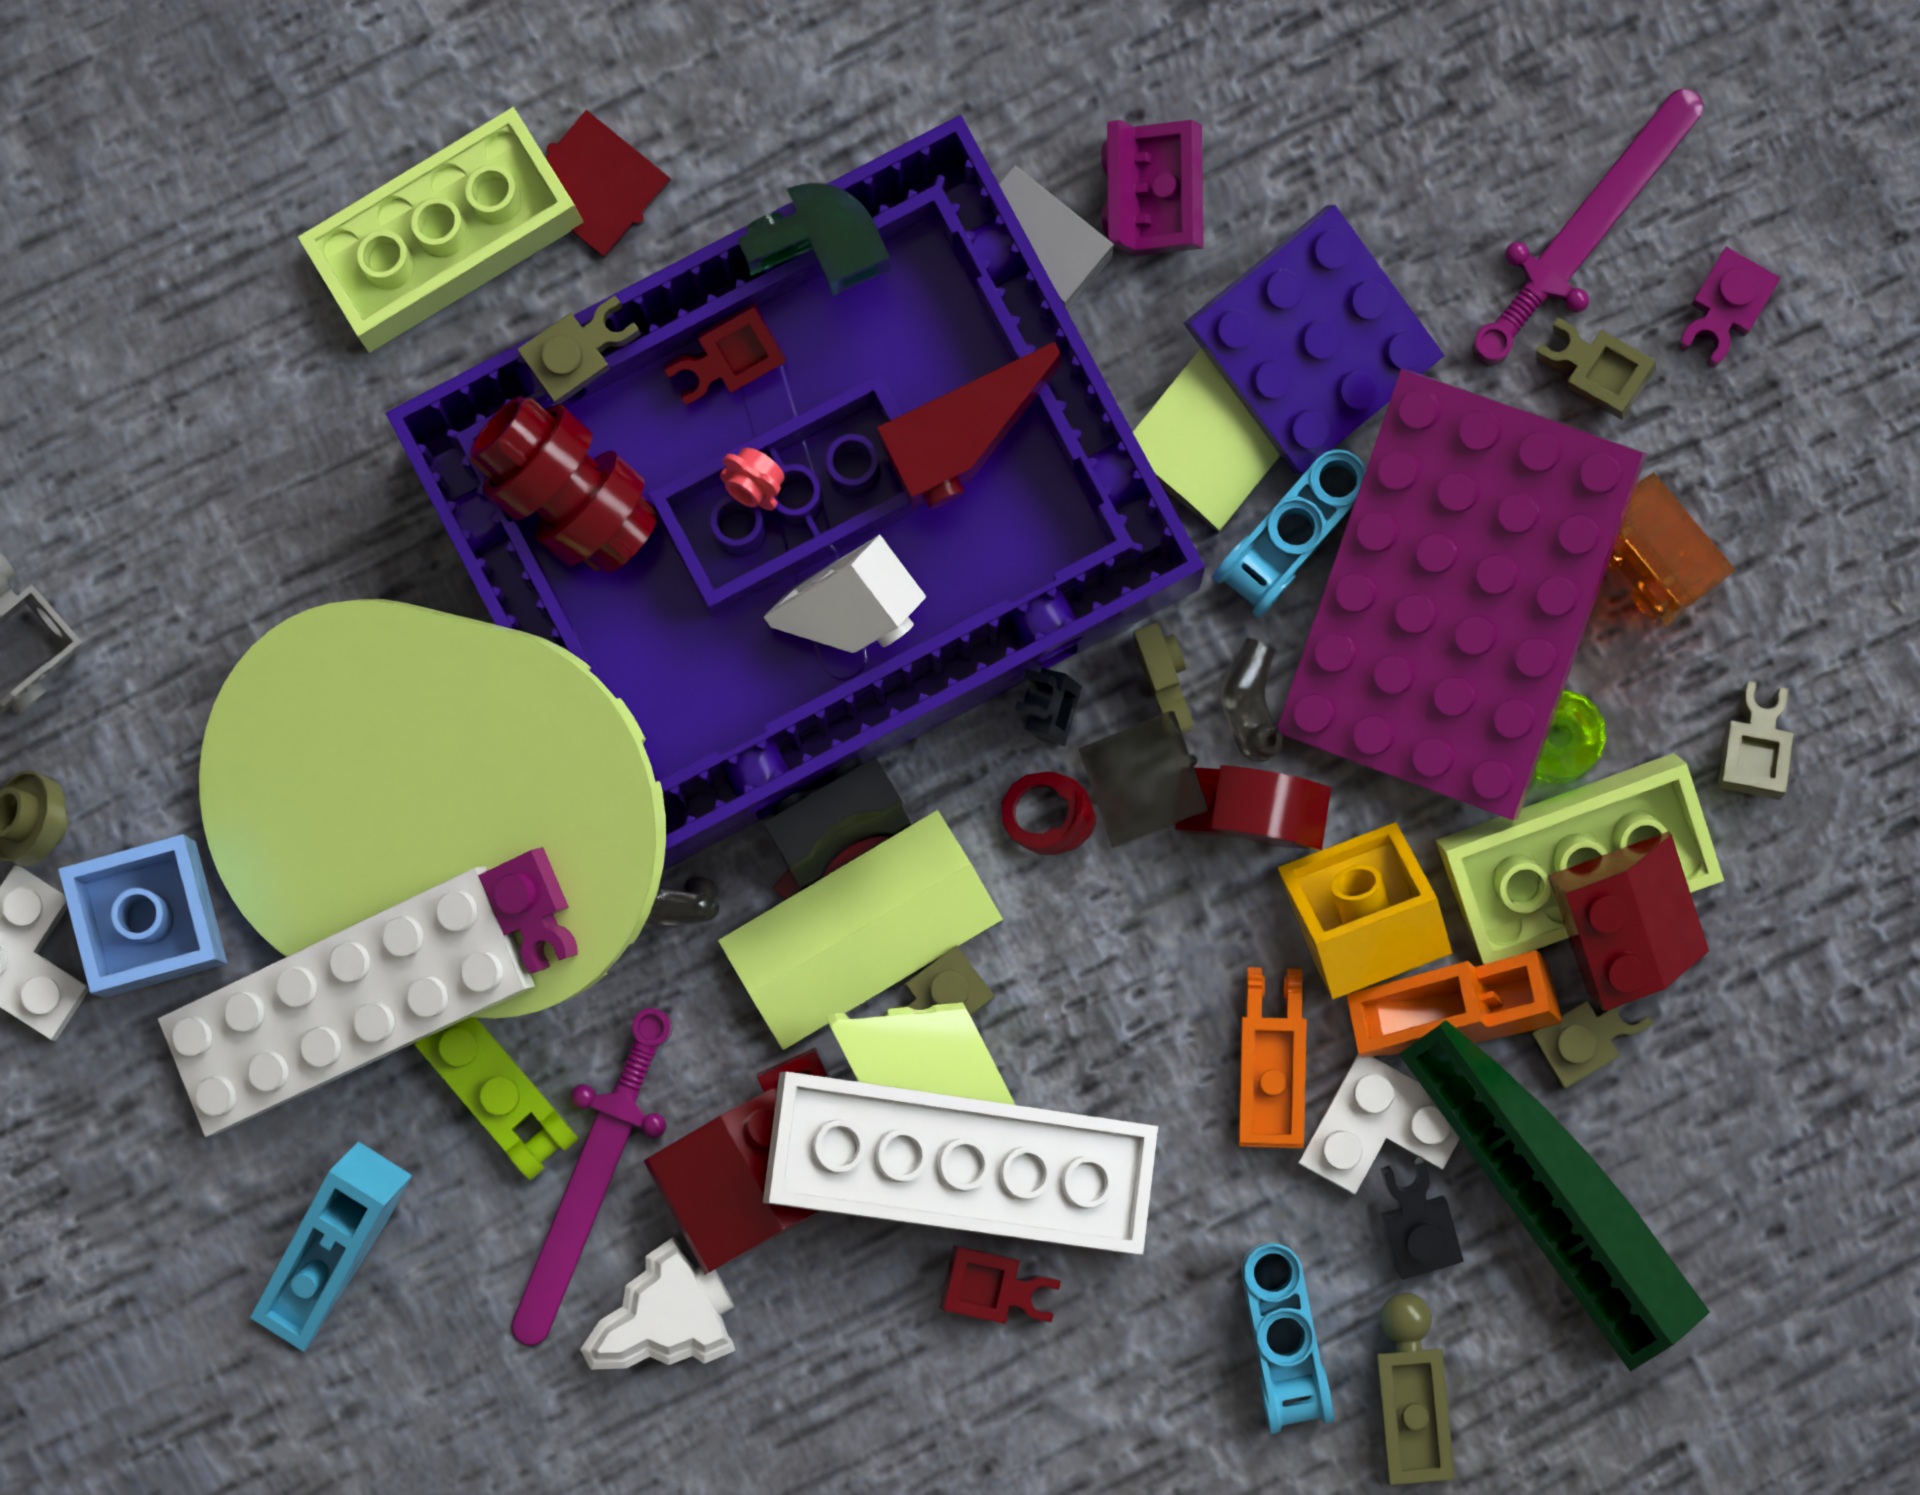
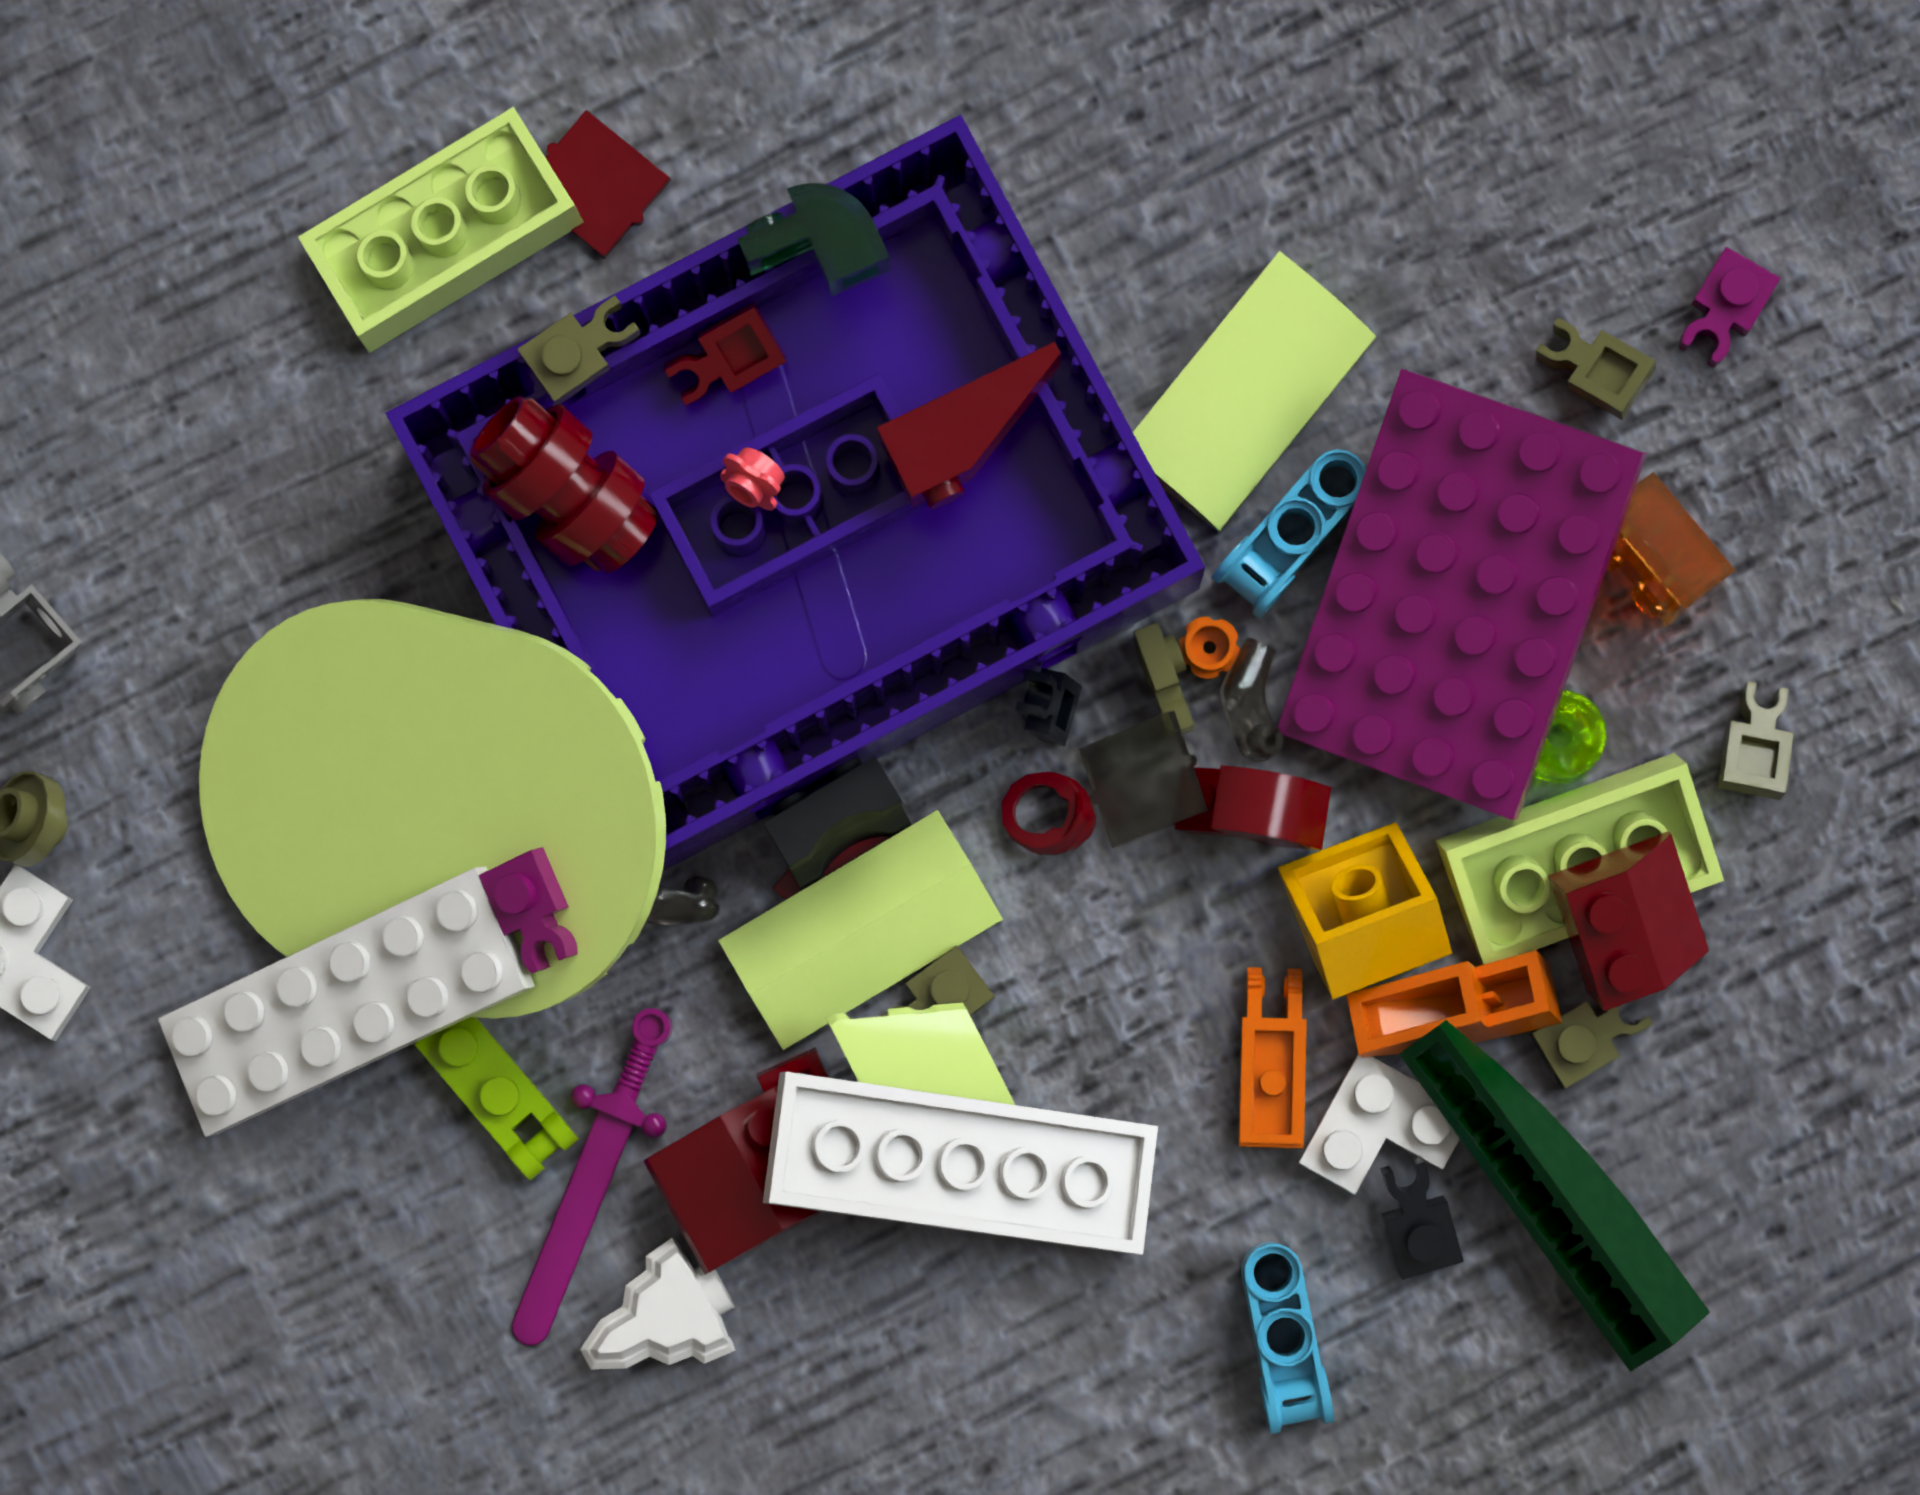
(142, 916): light blue brick -> none
(330, 1244): medium azure slope -> none
(851, 601): white slope -> none
(987, 1285): dark red plate -> none
(1063, 241): light grey brick -> none
(1153, 187): magenta bracket -> none
(1208, 630): none -> orange plate
(1313, 338): dark purple plate -> none
(1413, 1396): olive plate -> none
(1589, 224): magenta sword -> none

